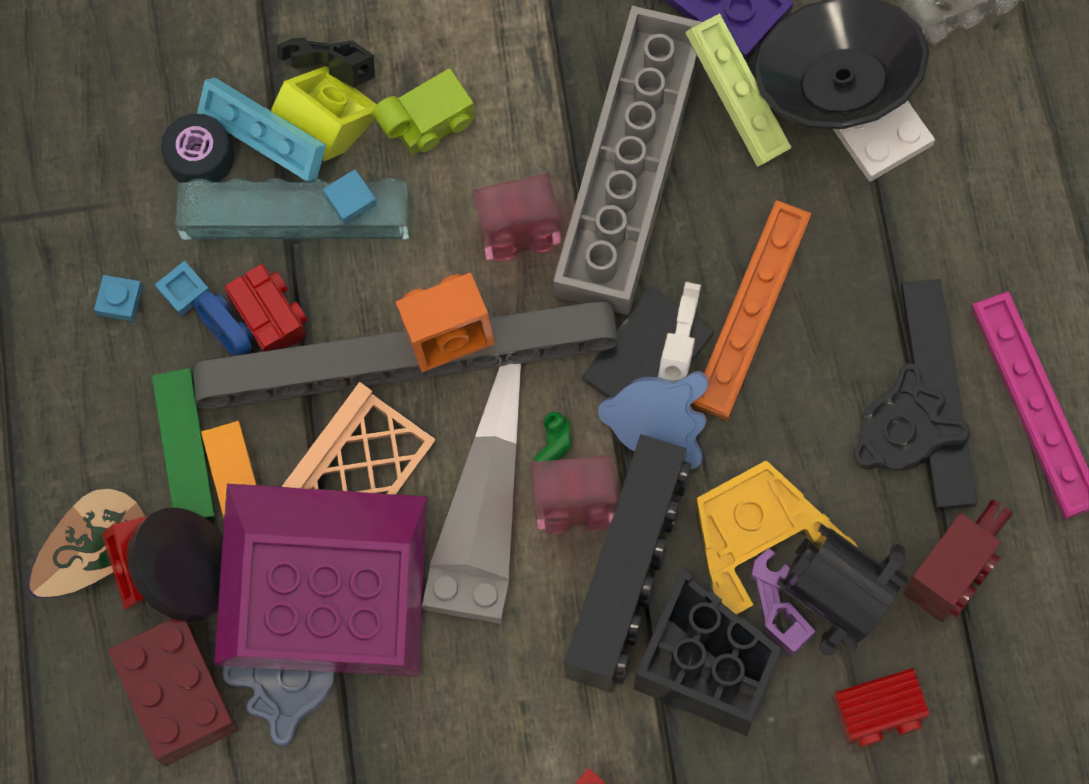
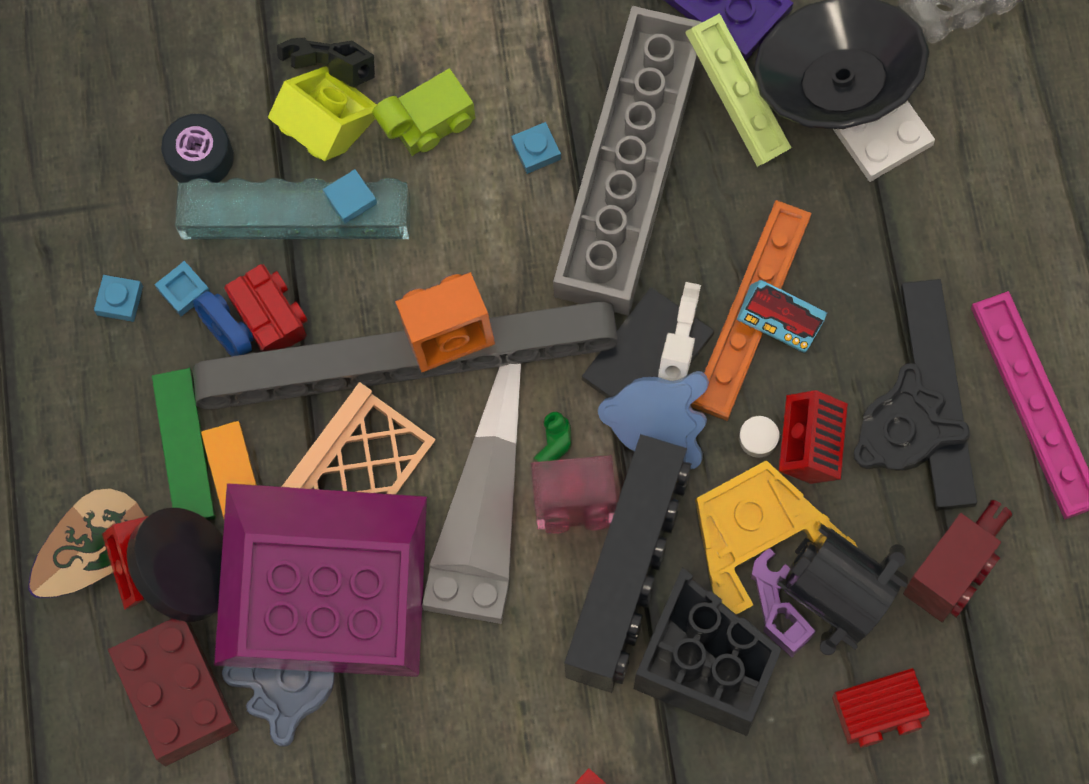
(262, 129): medium azure plate -> none
(517, 217): clear pink brick -> none
(536, 147): none -> dark azure plate
(759, 436): none -> white tile
(781, 315): none -> slope
(813, 437): none -> red brick

